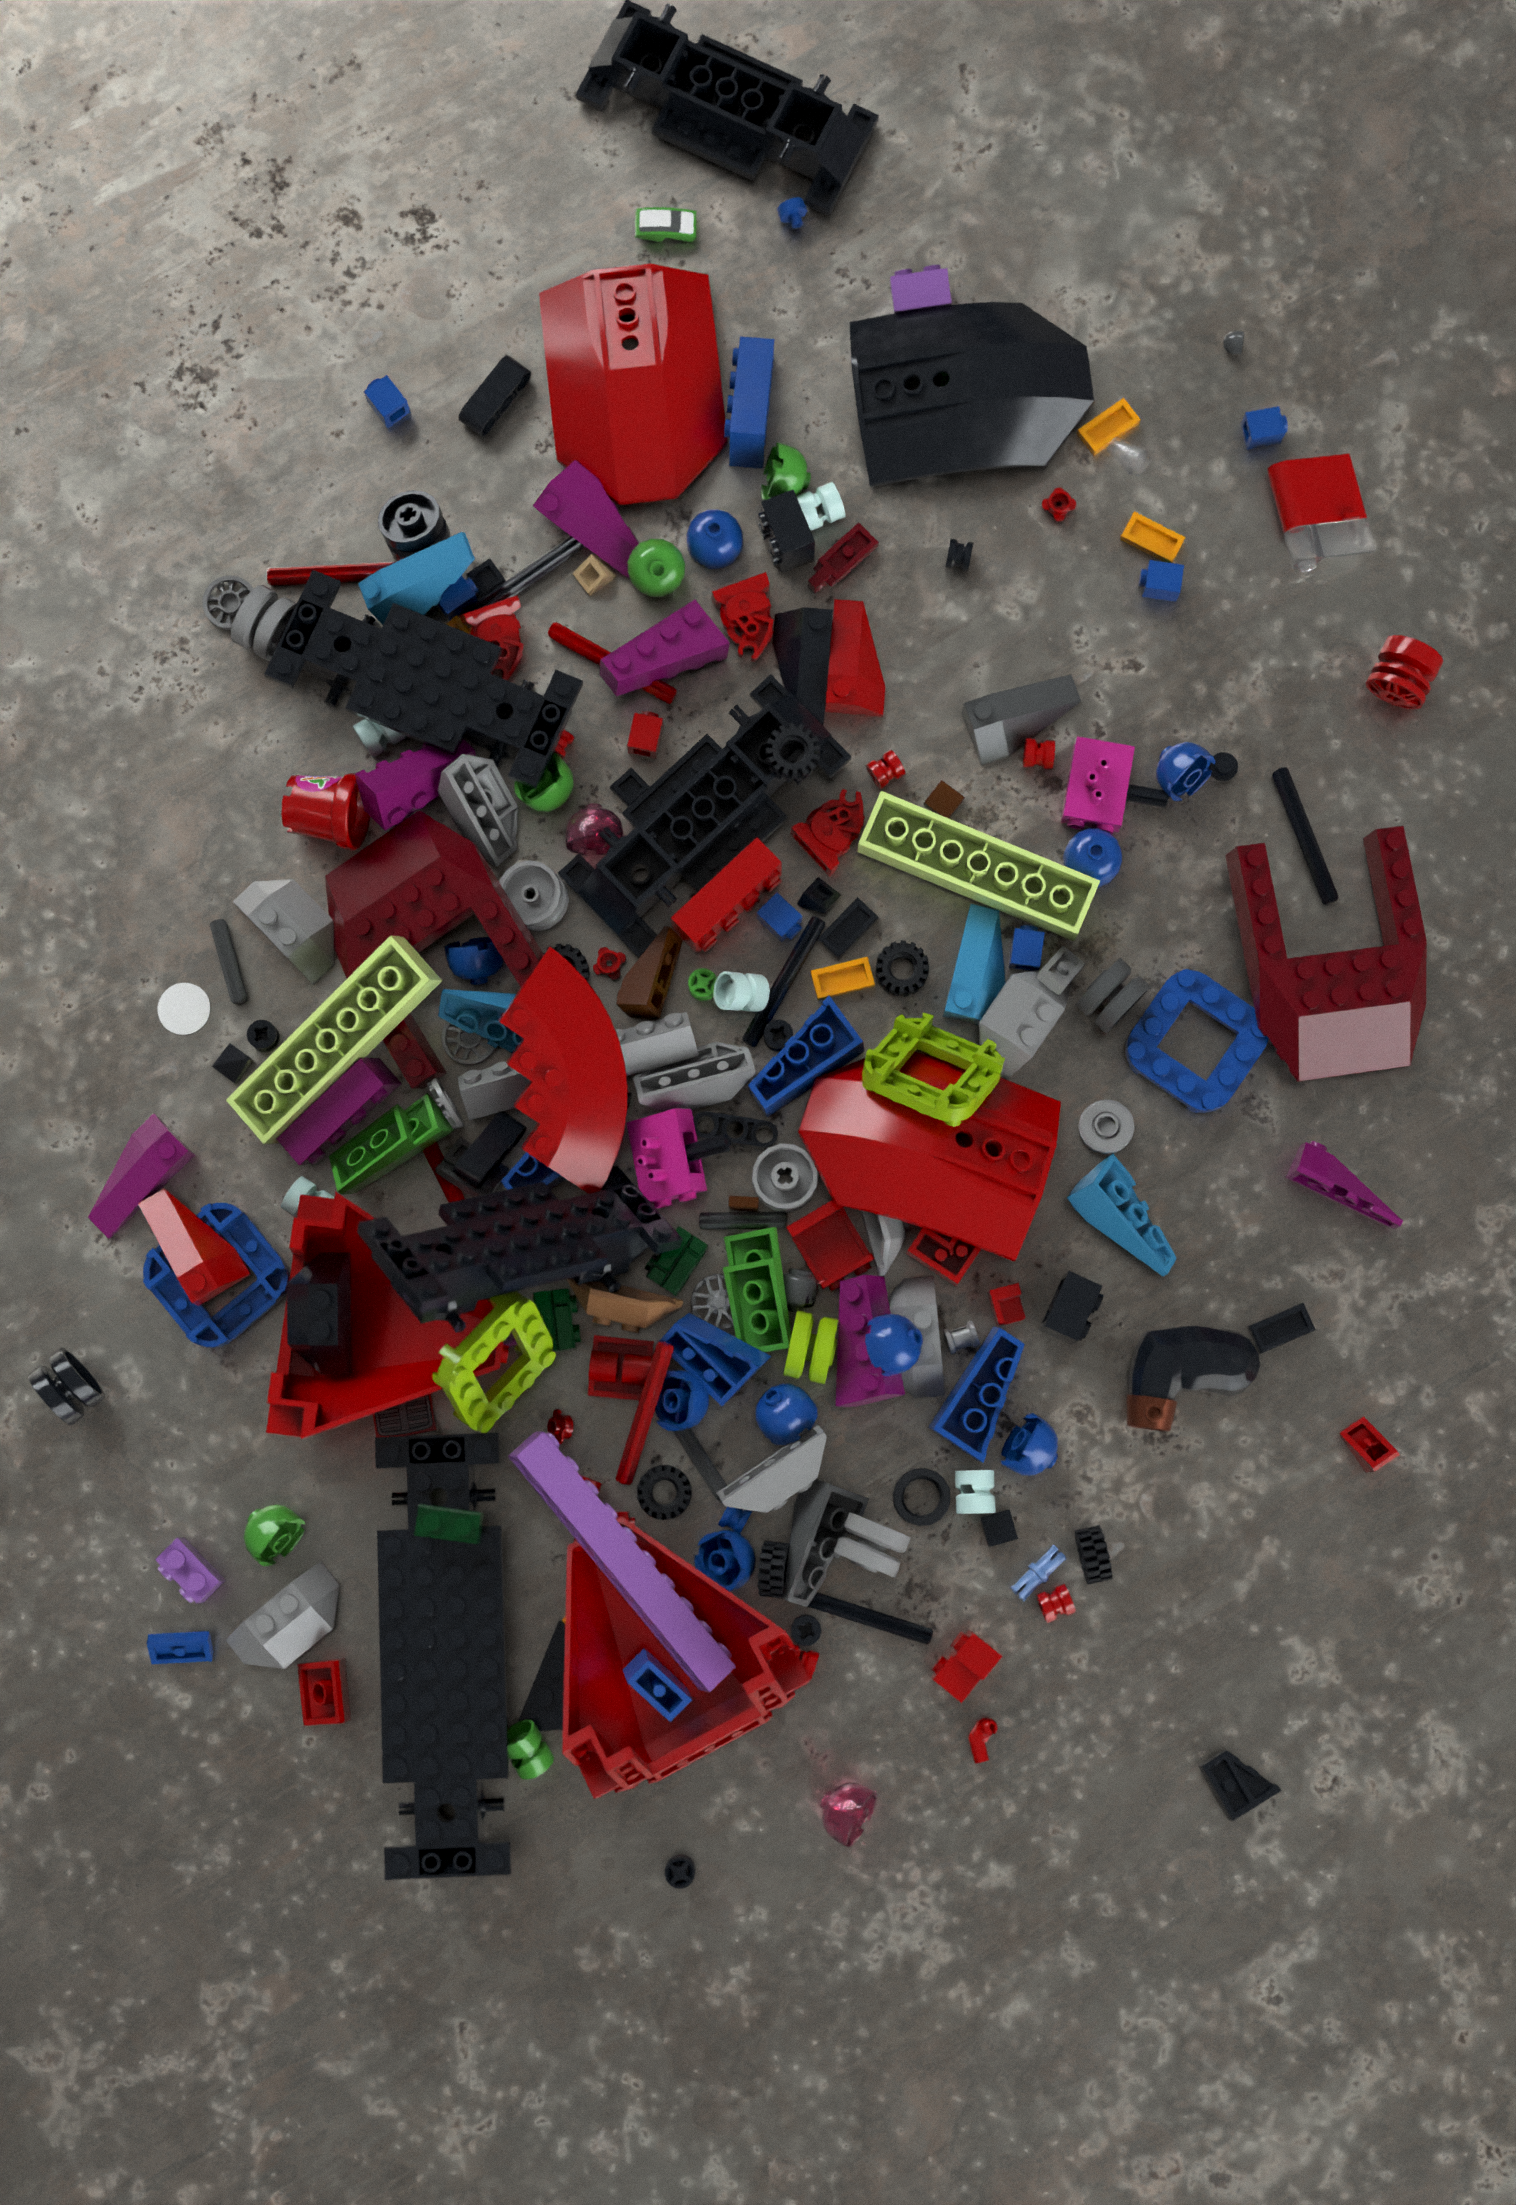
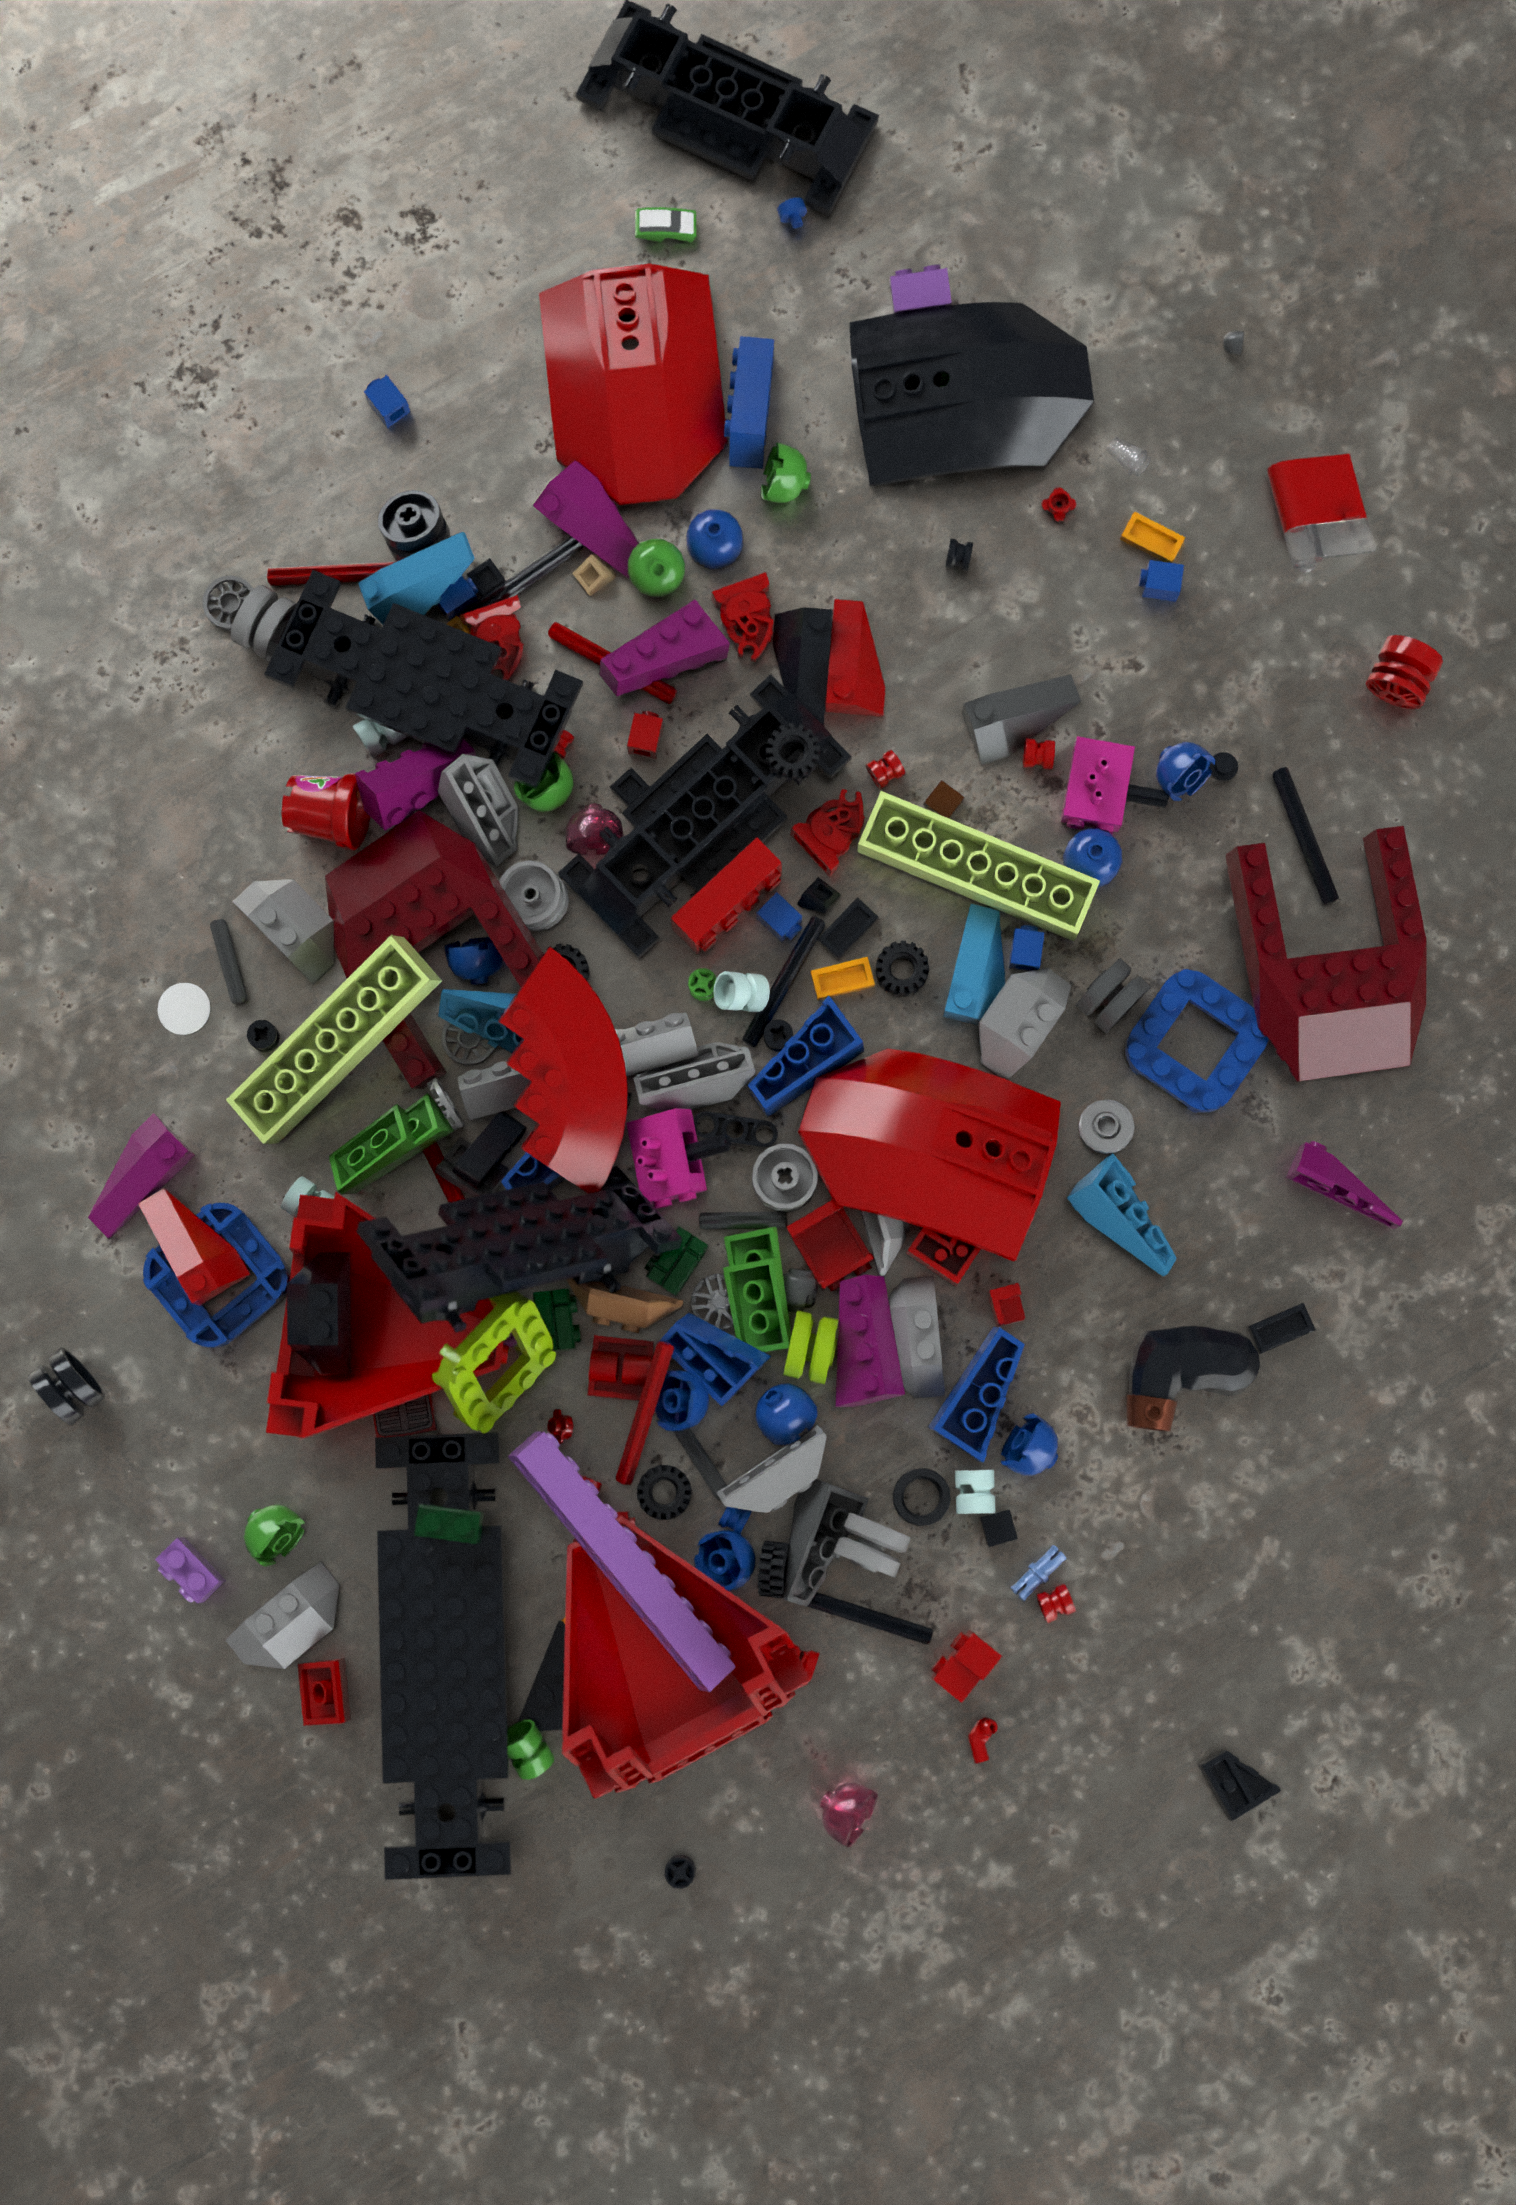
(180, 1647): blue plate -> none
(232, 1063): black slope -> none
(338, 1110): magenta wedge -> none
(494, 395): black beam -> none
(609, 955): red plate -> none
(649, 979): reddish brown slope -> none
(657, 1684): blue brick -> none
(743, 1203): reddish brown tile -> none
(786, 531): black brick -> none
(804, 1626): black wheel -> none
(829, 502): light aqua wheel -> none
(842, 558): dark red hinge -> none
(893, 1343): blue cylinder -> none
(957, 1101): lime plate -> none
(961, 1338): light grey bush -> none
(1060, 970): light grey plate -> none
(1071, 1308): black brick -> none
(1093, 1554): black tyre -> none
(1106, 426): light orange tile -> none
(1263, 427): blue brick -> none
(1368, 1445): red slope -> none

